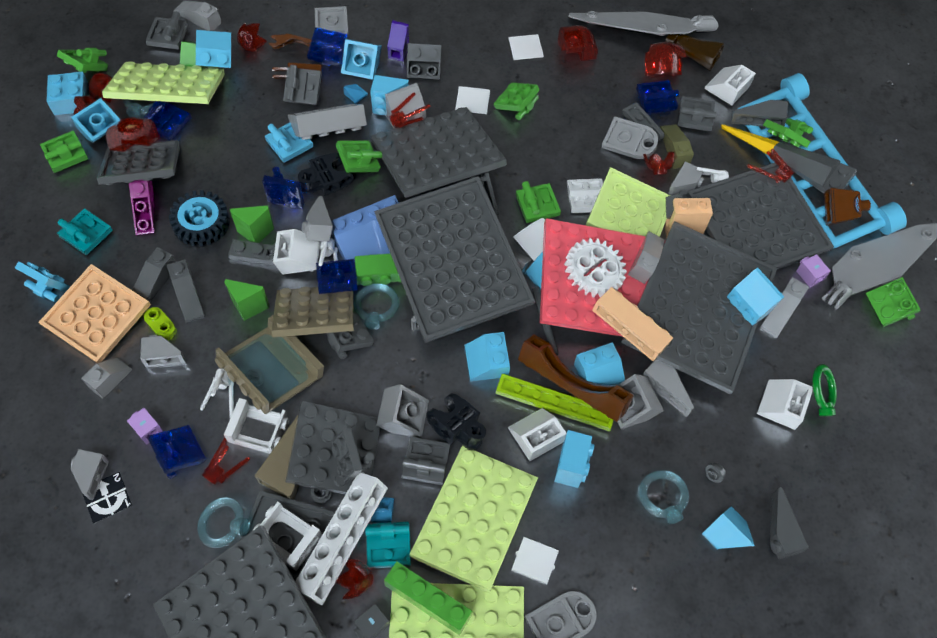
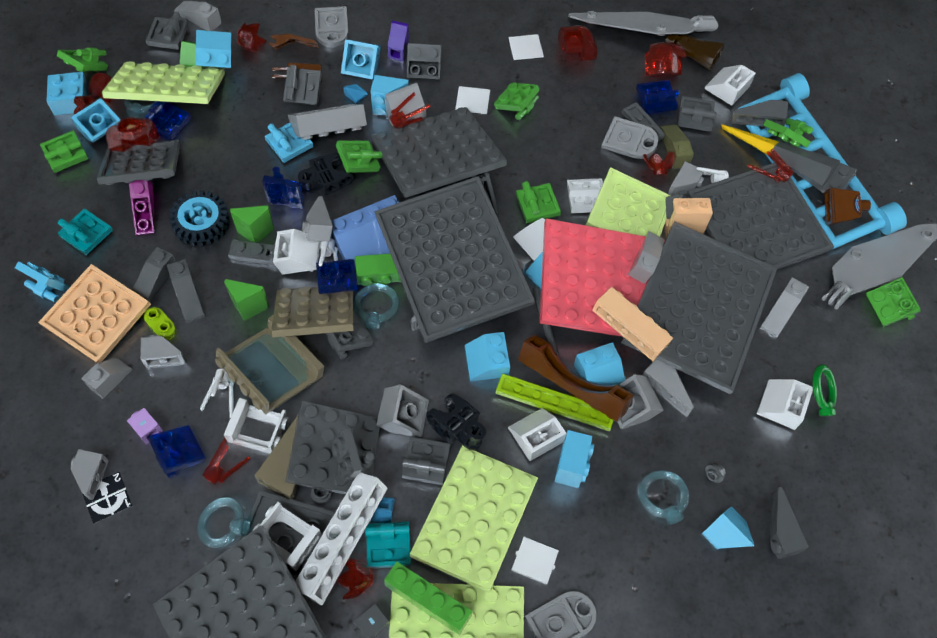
(327, 47): clear blue plate -> none
(584, 254): white gear -> none
(755, 296): medium azure slope -> none
(813, 270): lavender brick -> none

